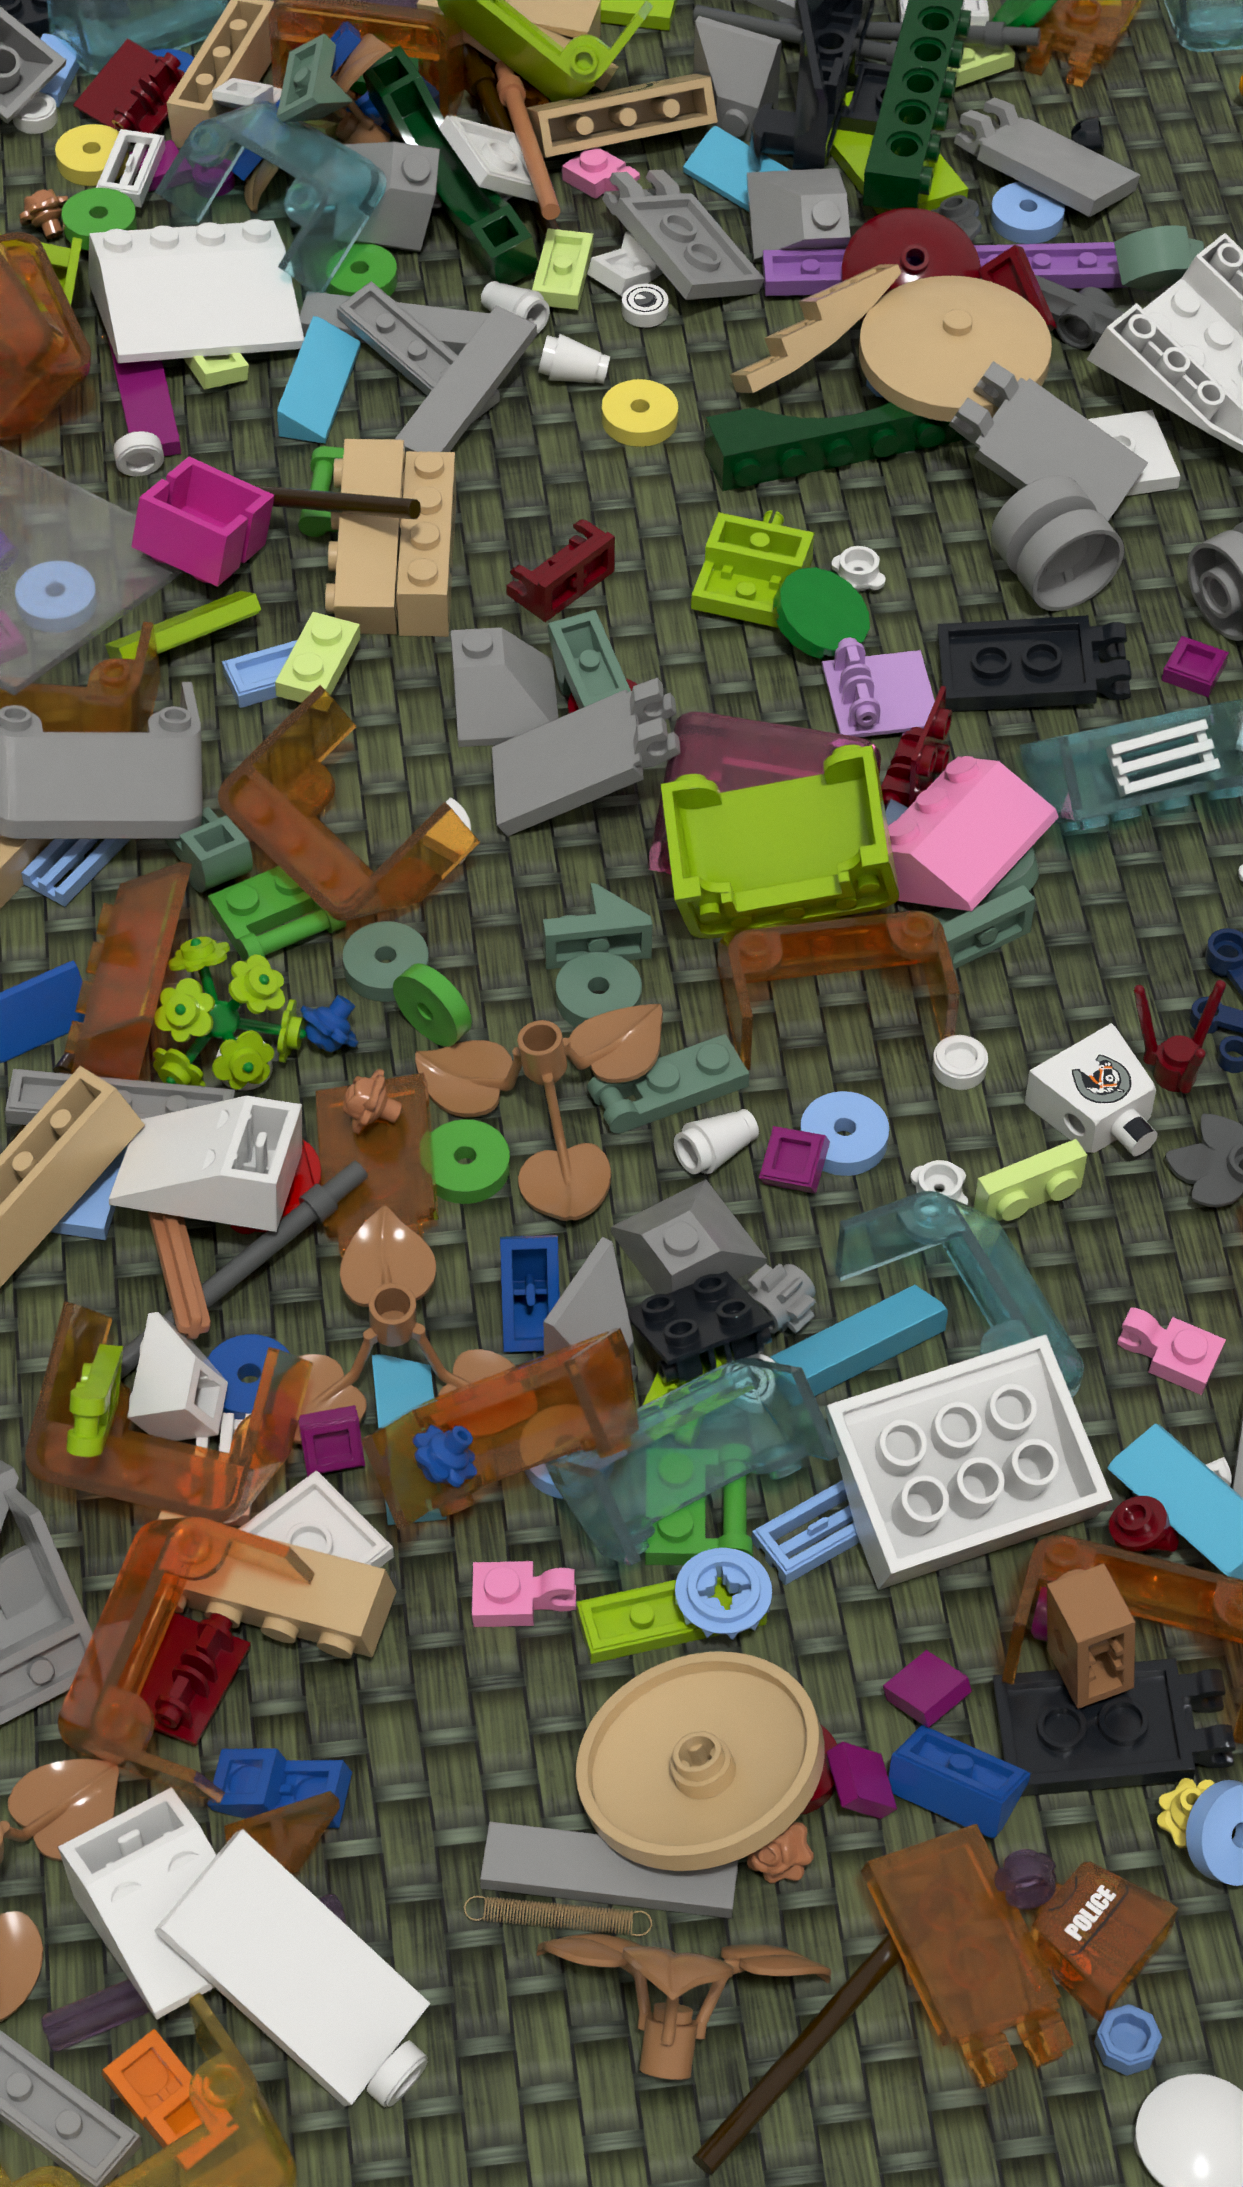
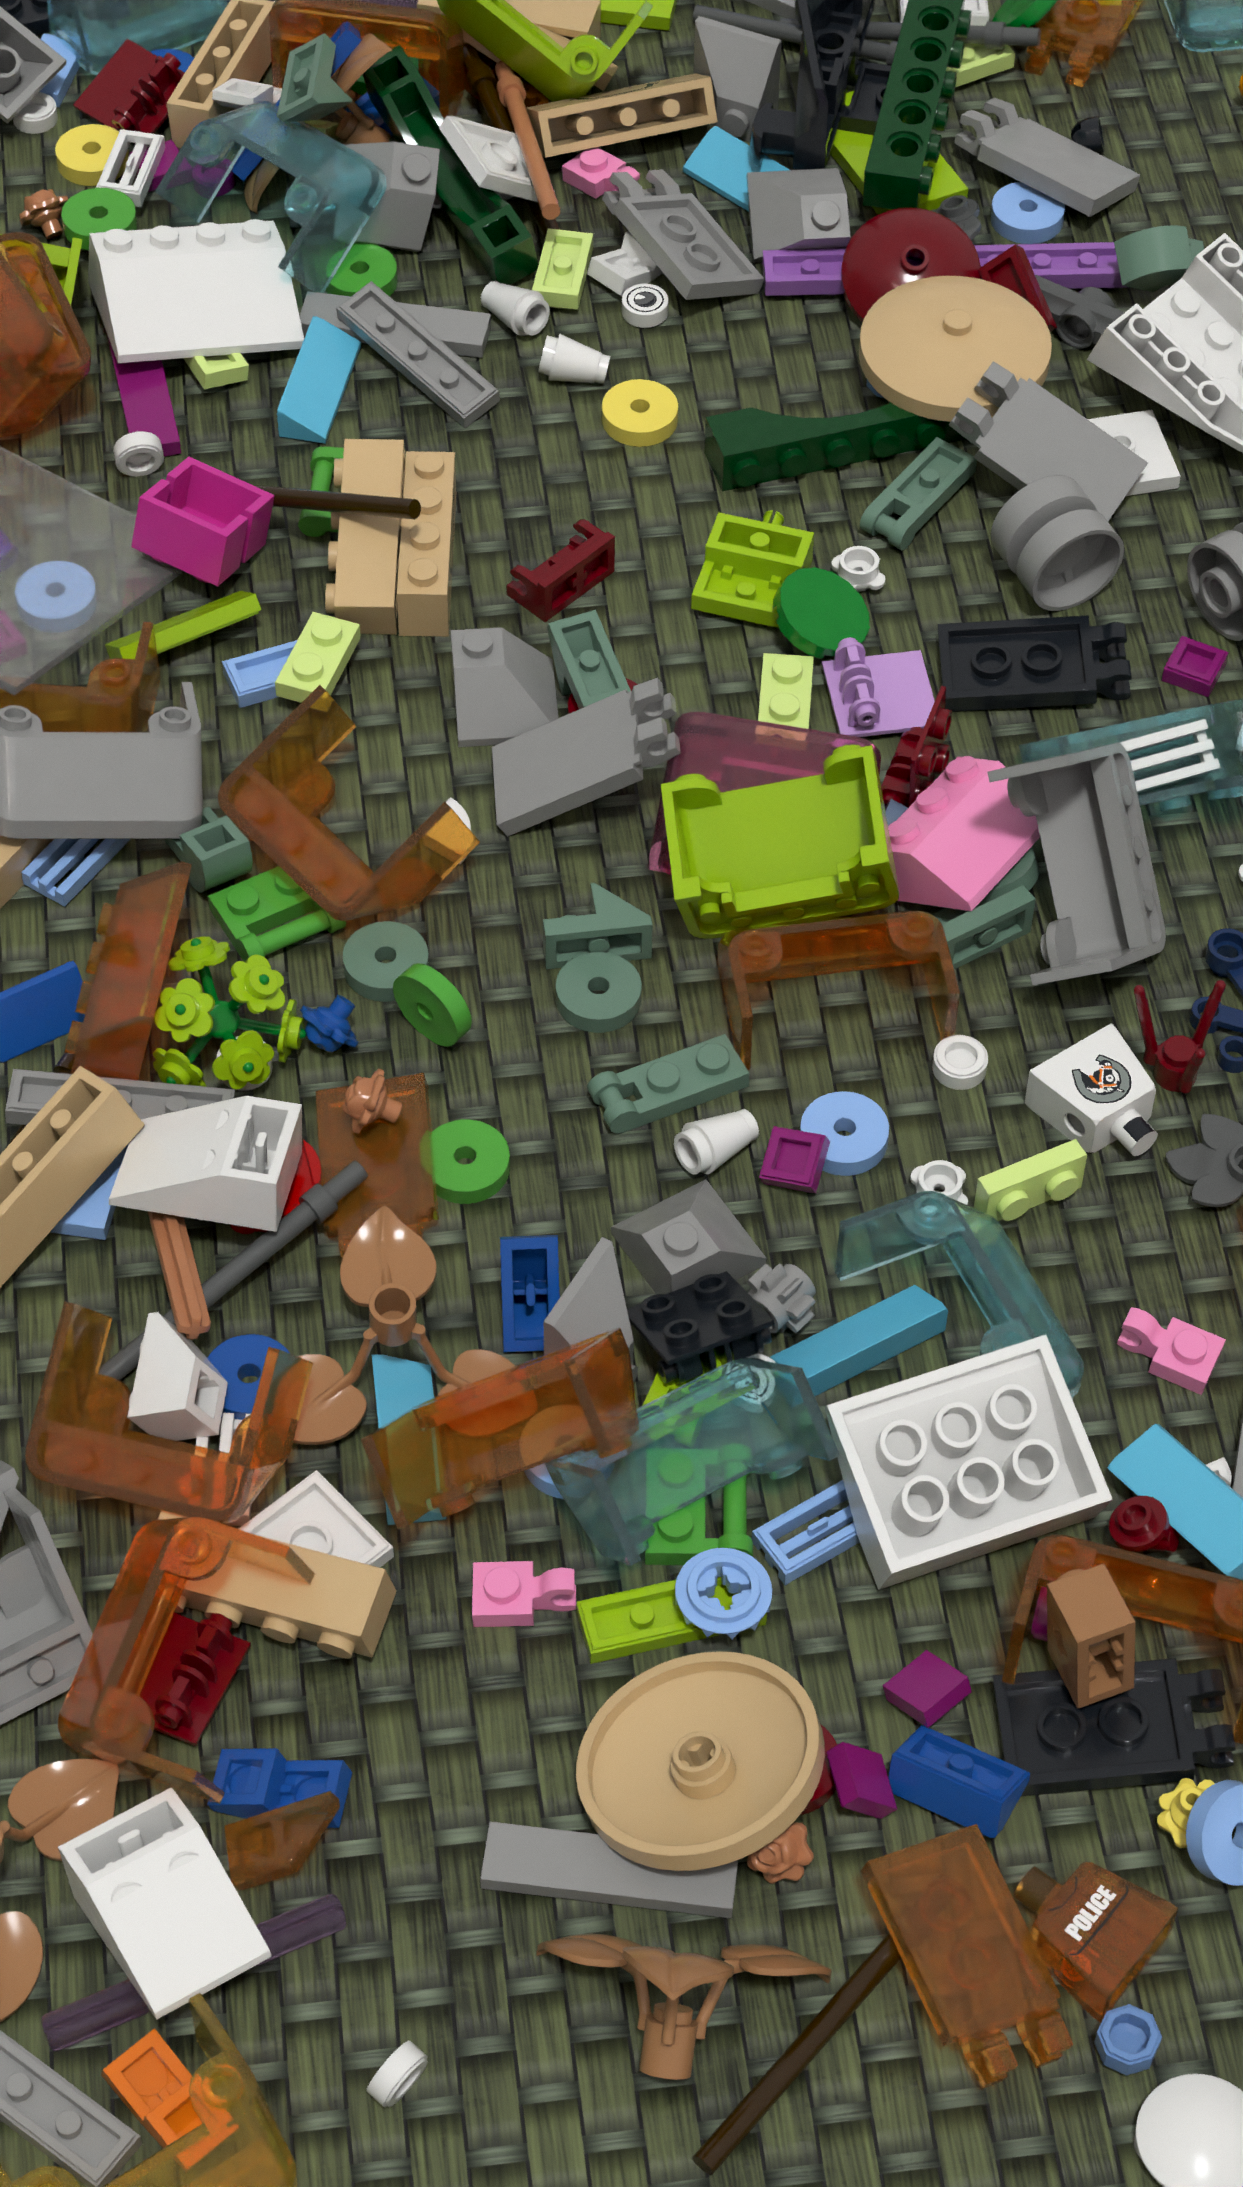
(95, 1402): lime plate -> none
(292, 1967): white tile -> none
(331, 1440): magenta tile -> none
(445, 1455): blue plant -> none
(468, 382): light grey tile -> none
(471, 1073): medium nougat plant -> none
(566, 1909): tan piece -> none
(786, 689): none -> yellowish green plate
(826, 319): tan slope -> none
(918, 492): none -> sand green plate
(1027, 1878): plate -> none
(1093, 860): none -> light grey windscreen

